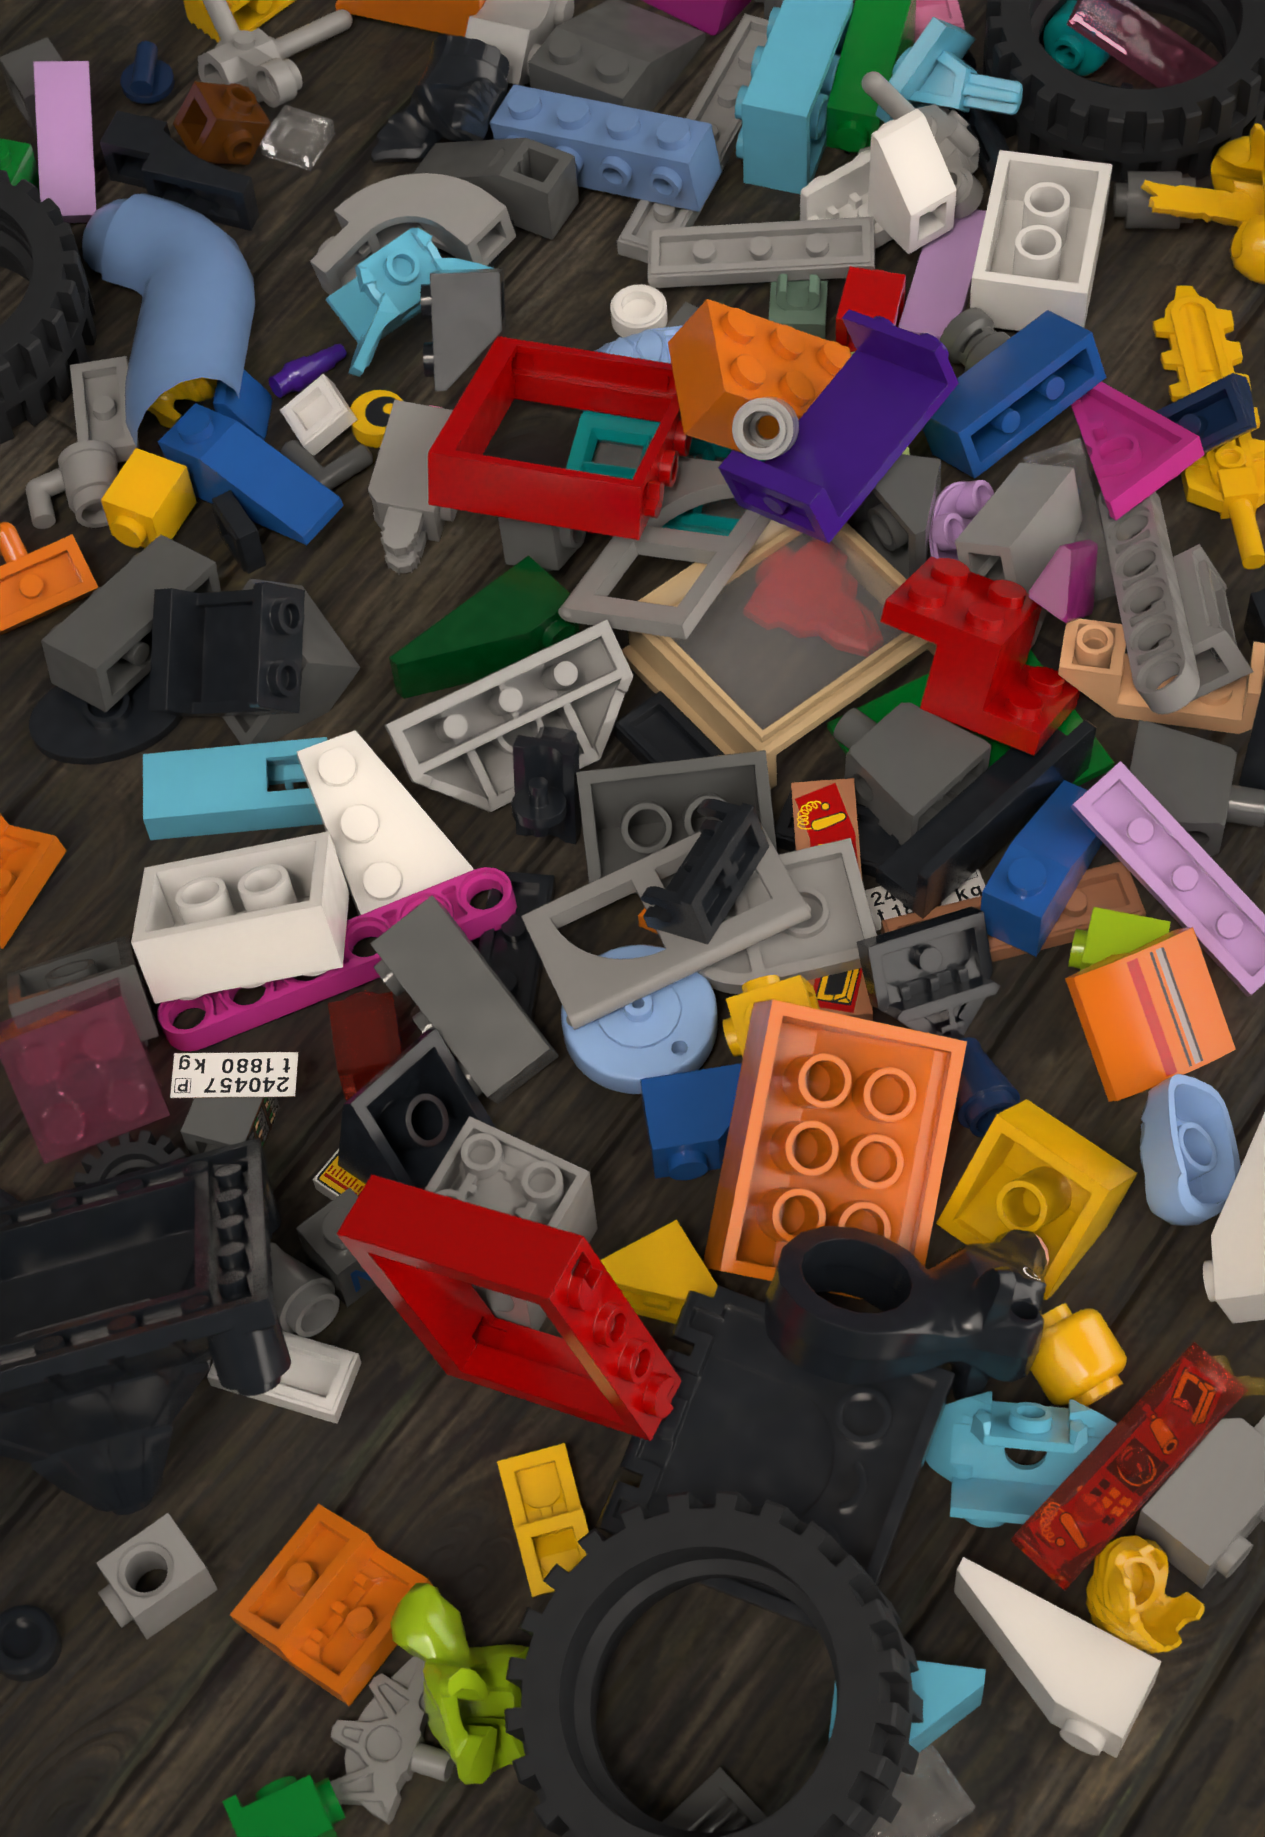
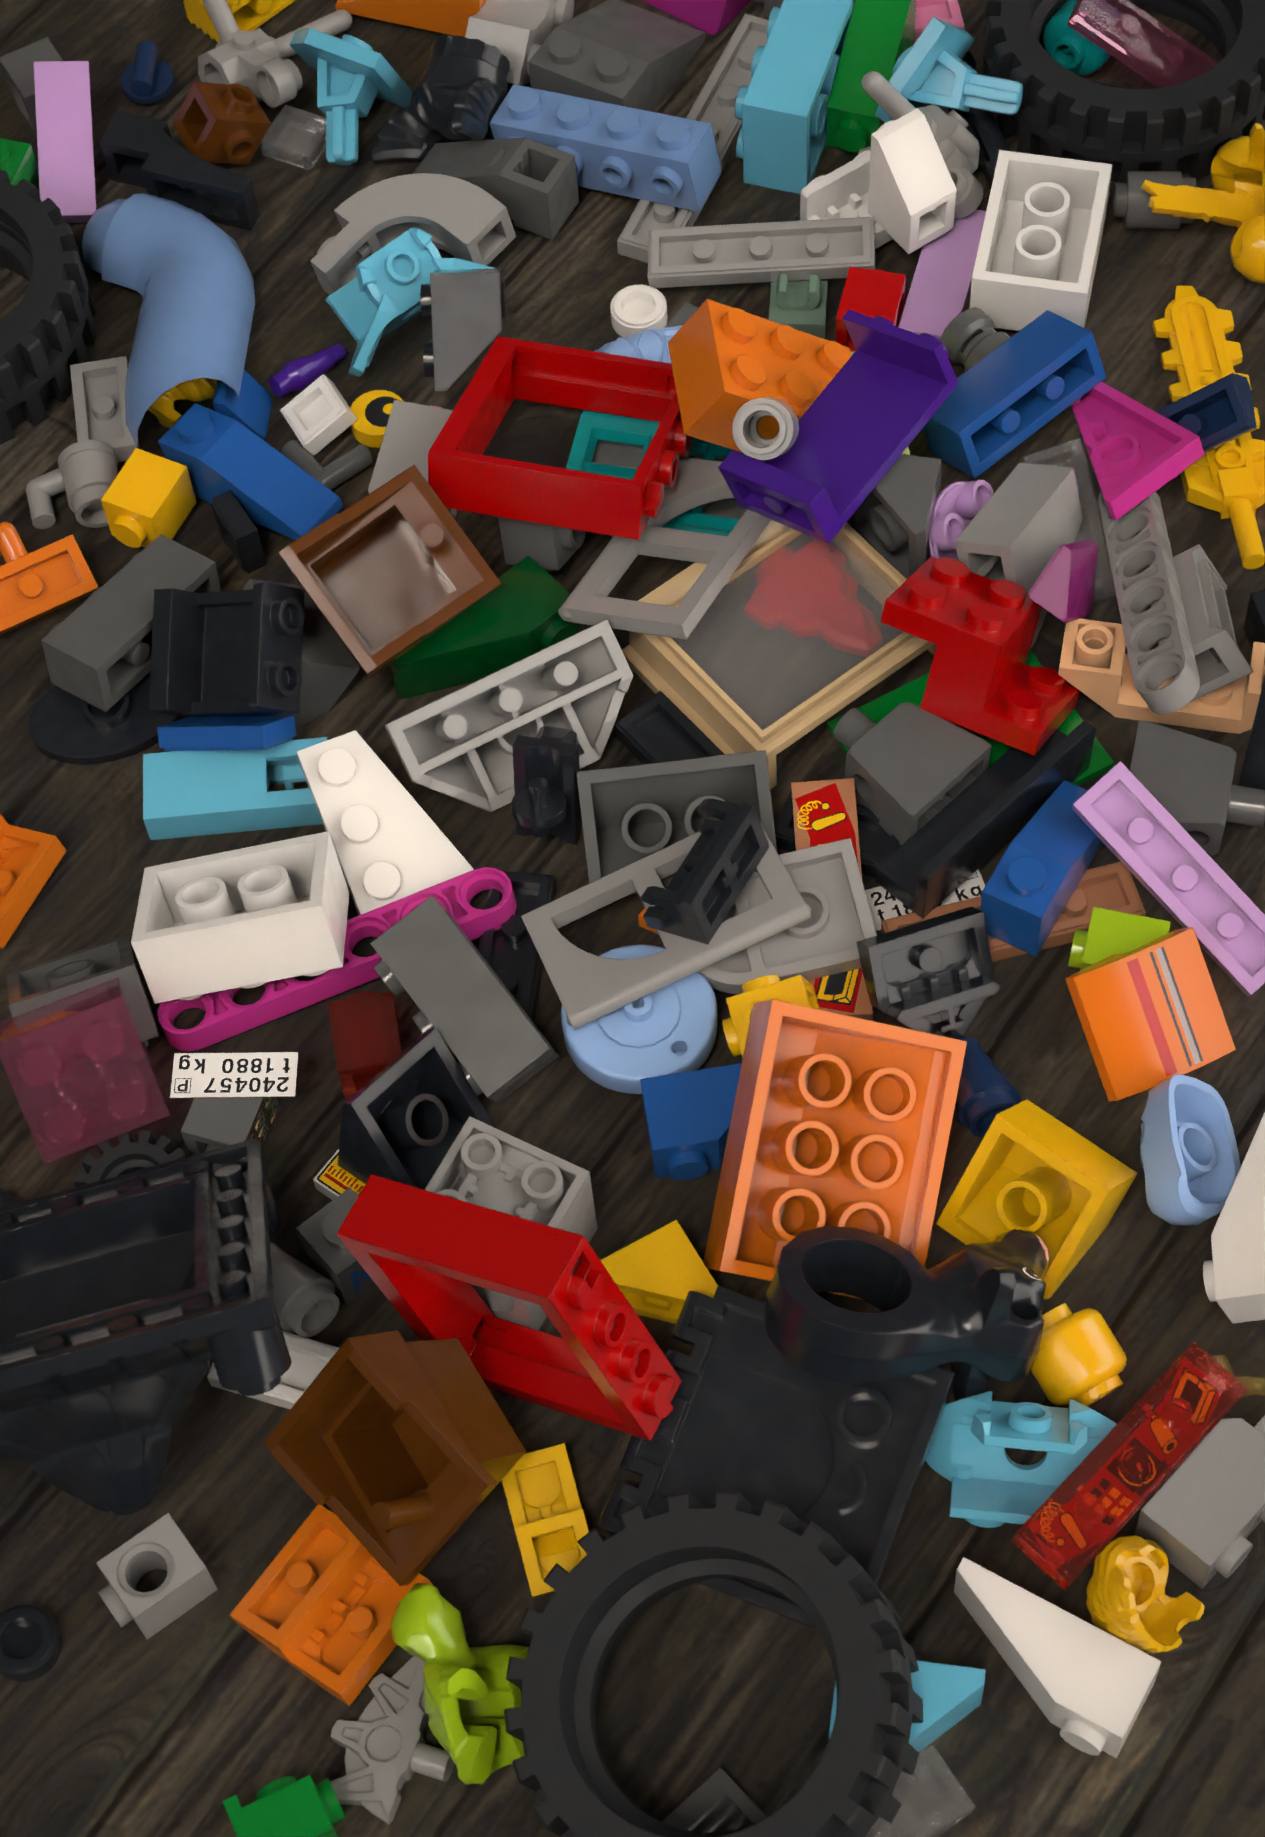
(226, 732): none -> blue tile
(346, 86): none -> medium azure piece
(390, 570): none -> reddish brown piece
(397, 1445): none -> reddish brown piece

